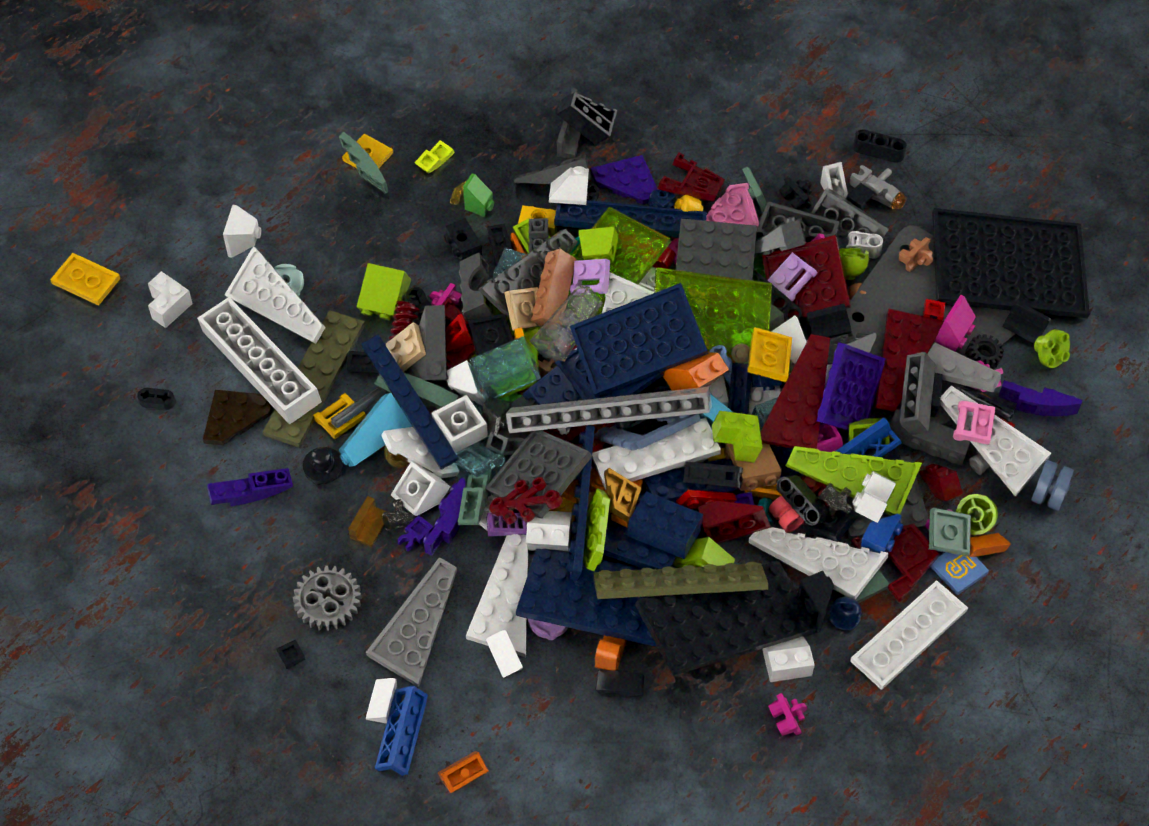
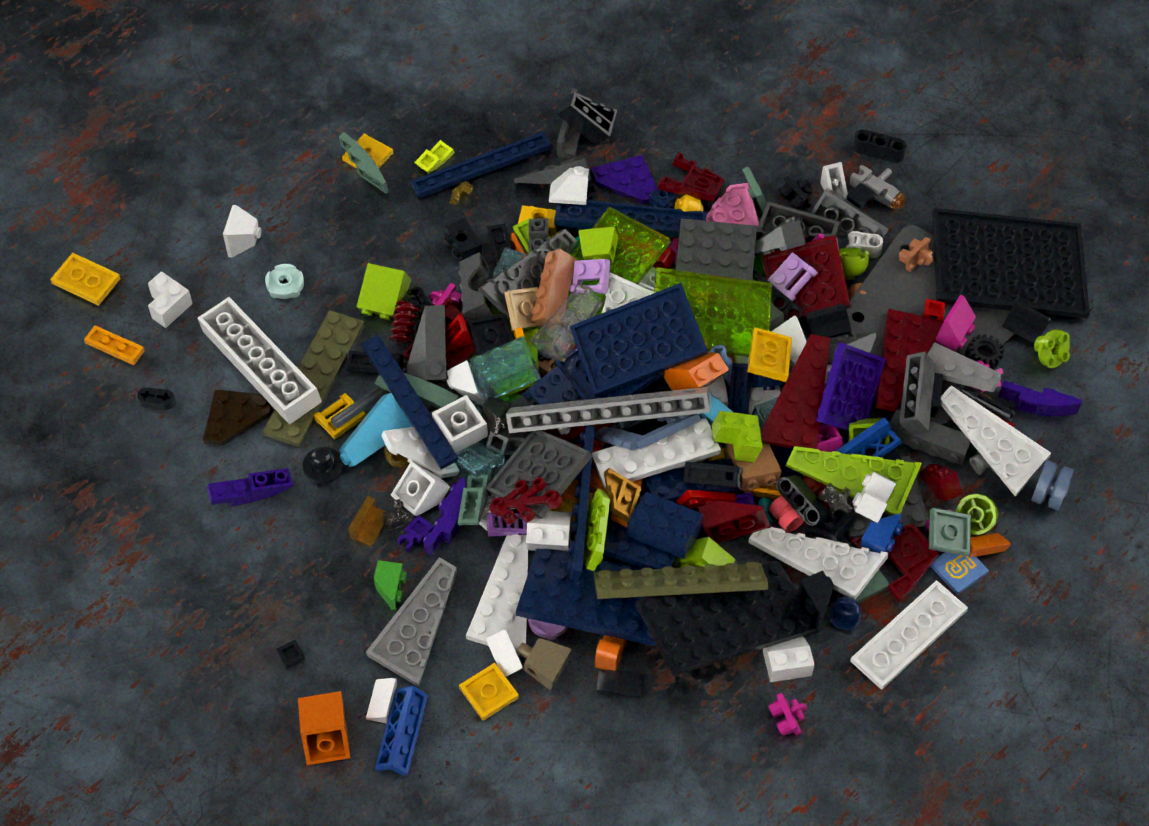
(114, 345): none -> light orange plate
(268, 294): white wing -> none
(323, 728): none -> orange slope
(327, 598): light grey gear -> none
(388, 581): none -> bright green slope
(407, 346): tan plate -> none
(463, 771): orange slope -> none
(477, 196): bright green slope -> none
(481, 165): none -> dark blue plate
(488, 691): none -> yellow plate
(544, 660): none -> dark tan torso
(740, 353): dark tan plate -> none
(981, 422): bright pink plate -> none

